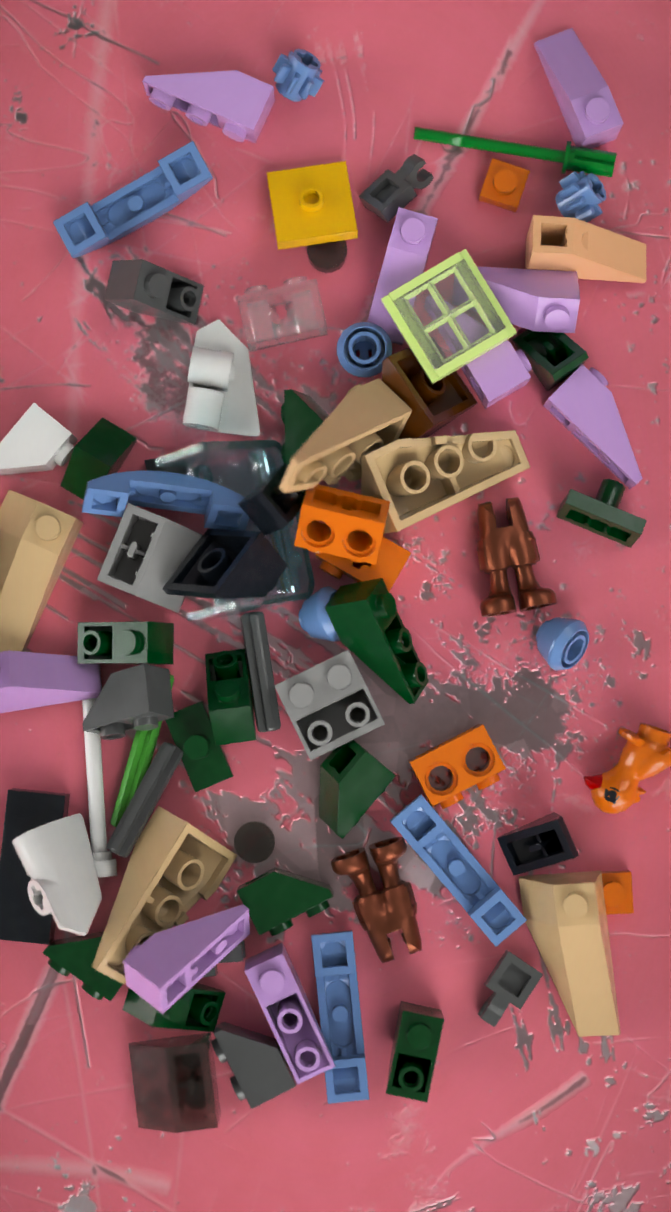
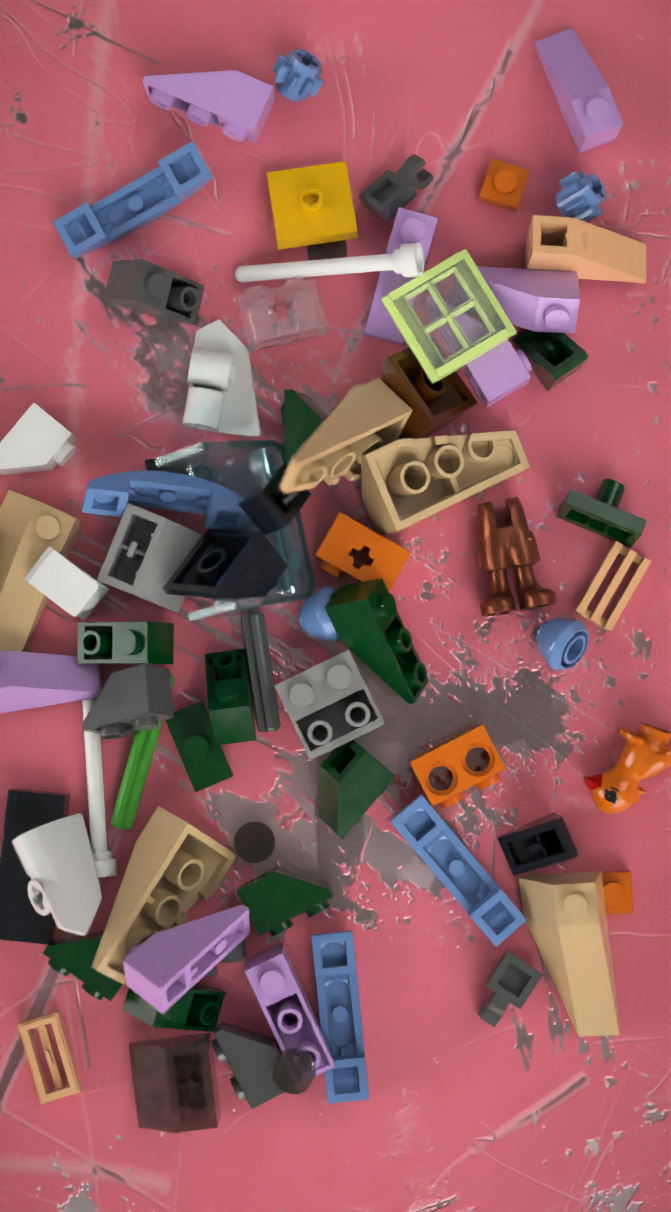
(40, 1022): none -> light nougat tile
(66, 584): none -> white slope
(97, 455): dark green slope -> none
(145, 799): dark grey axle -> none
(293, 1071): none -> clear smoke tile
(344, 515): orange brick -> none
(363, 337): medium blue cone -> none
(386, 909): copper piece -> none
(405, 260): none -> white piece
(414, 1051): dark green slope -> none
(573, 158): green piece -> none
(593, 418): lavender slope -> none
(629, 557): none -> light nougat tile

